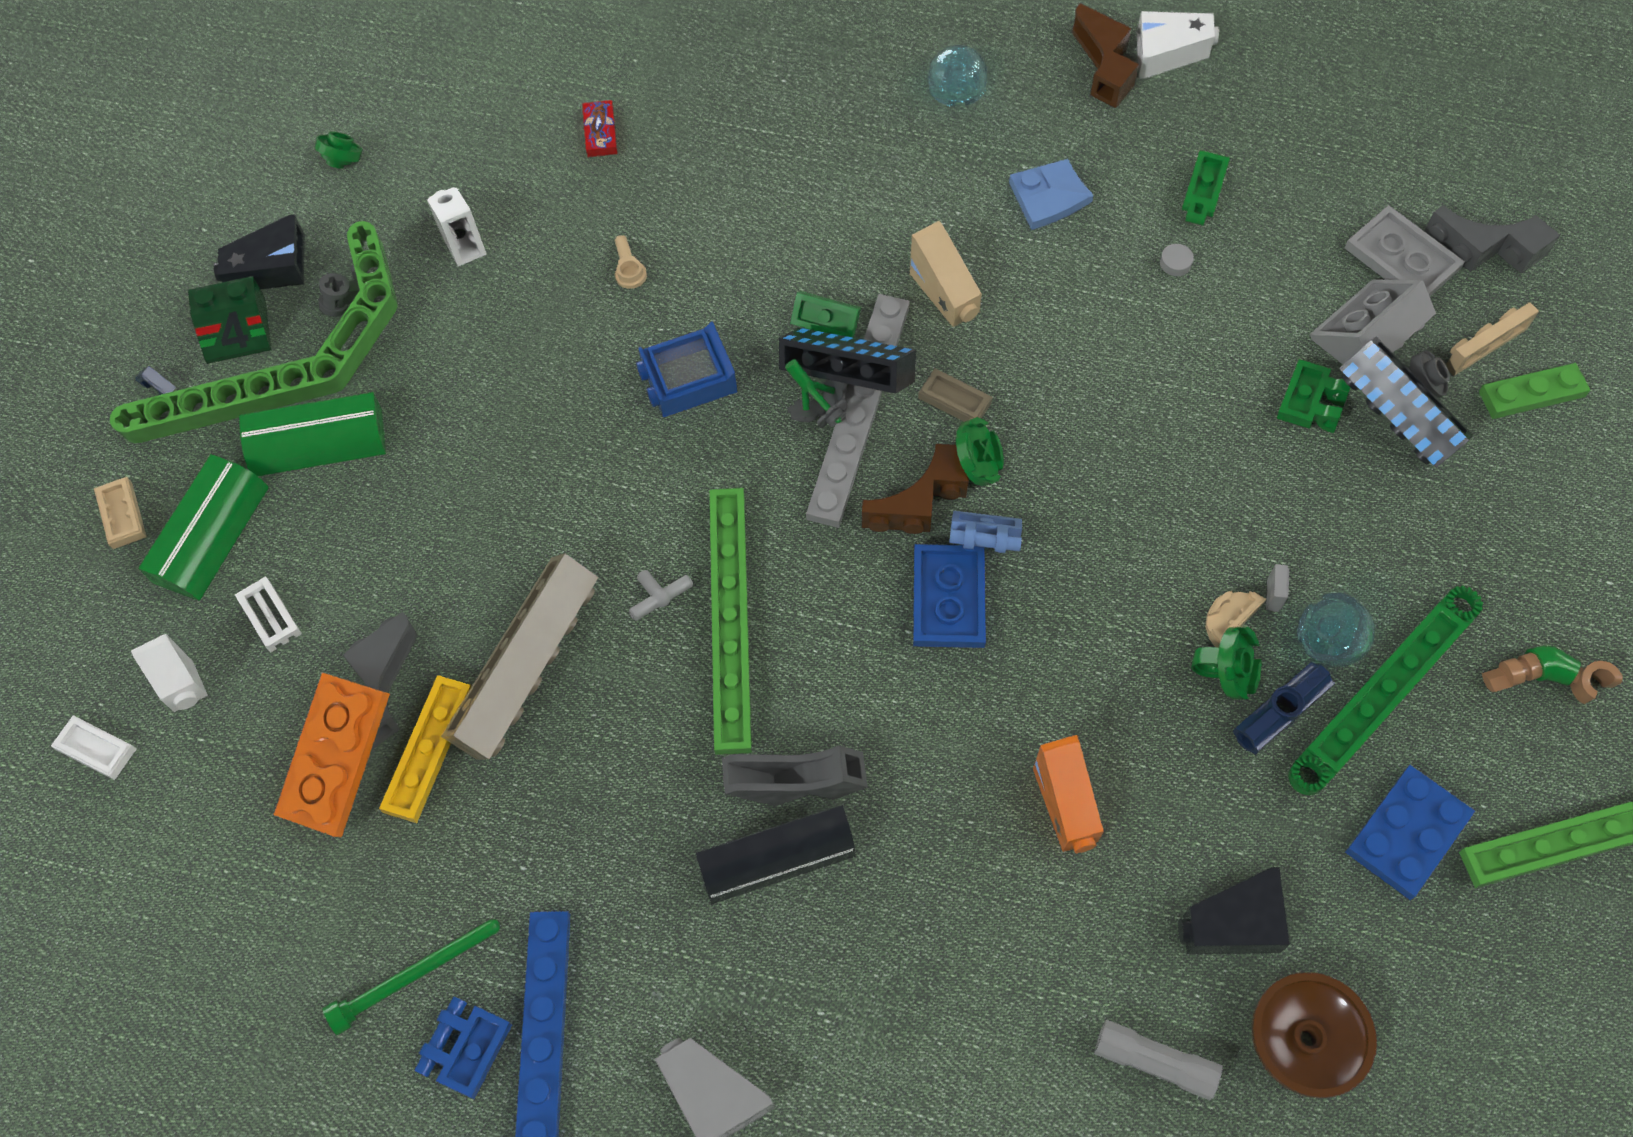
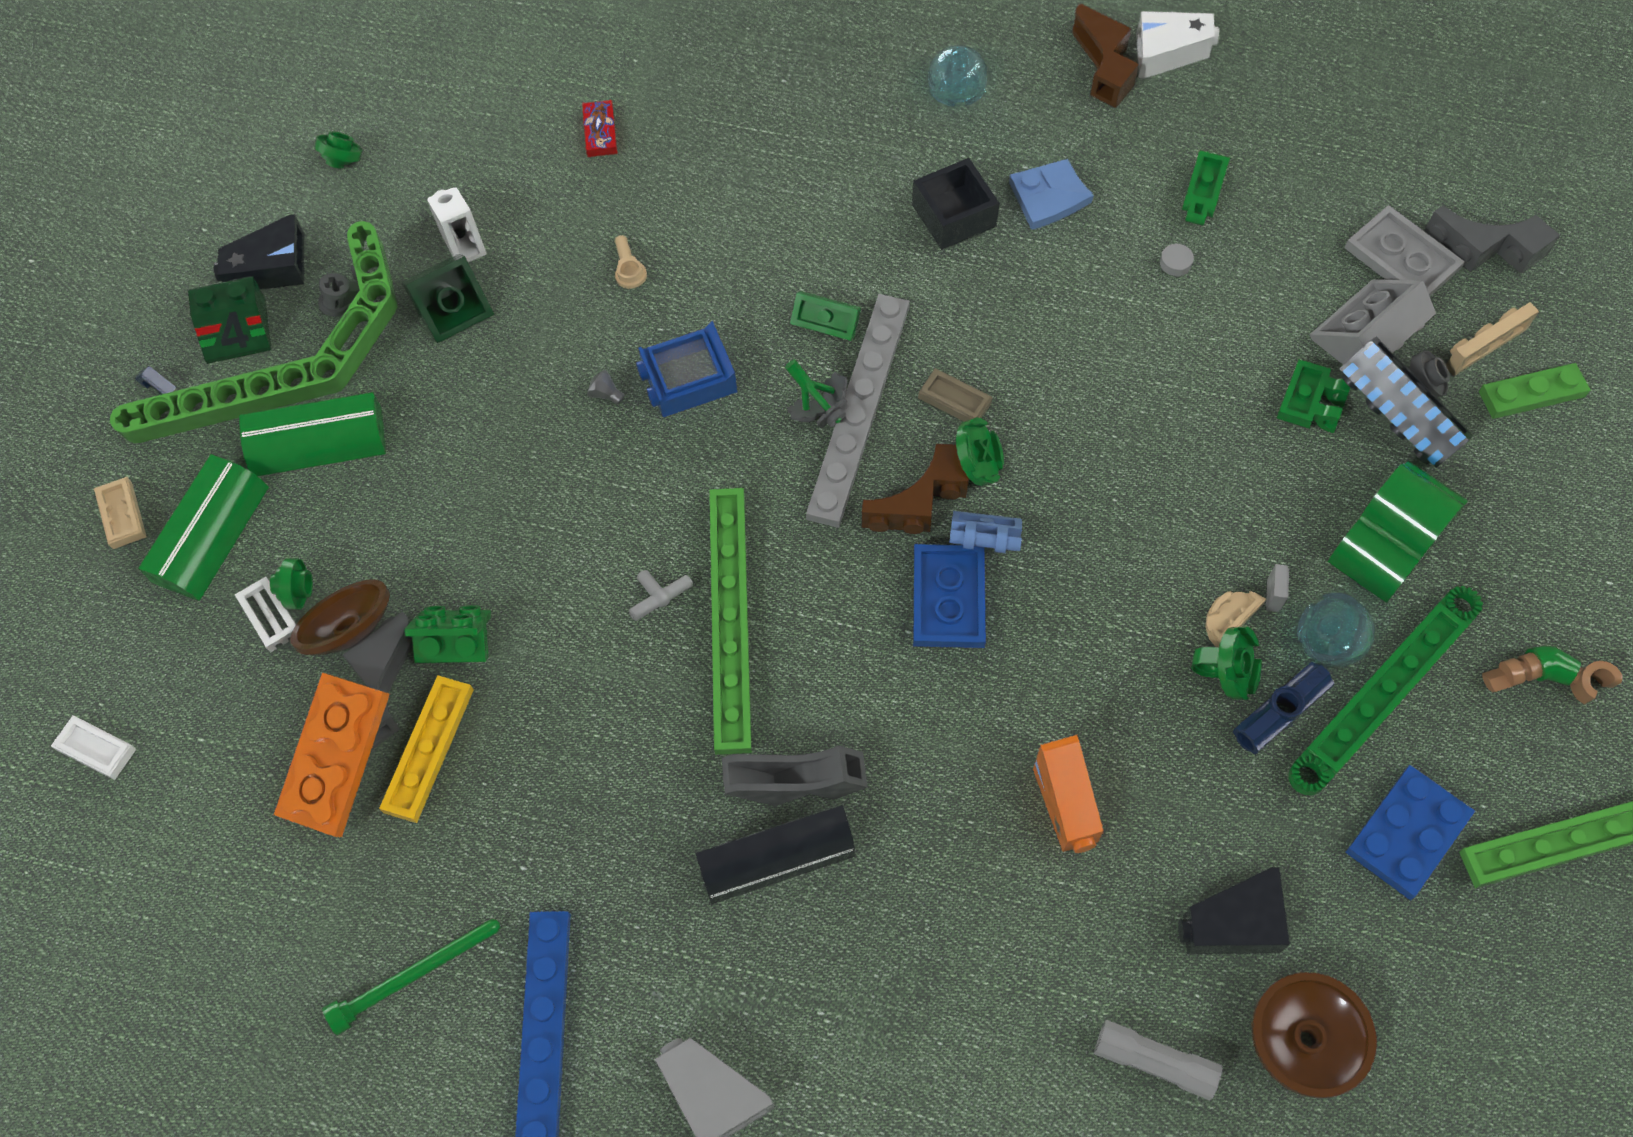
(170, 673): white slope -> none
(292, 584): none -> green plate
(341, 619): none -> reddish brown dish
(448, 297): none -> dark green slope
(449, 634): none -> green bracket
(473, 1051): blue plate -> none
(520, 658): brick -> none
(604, 388): none -> flat silver rock
(849, 359): black brick -> none
(944, 275): tan slope -> none
(955, 203): none -> black piece
(1396, 530): none -> green brick

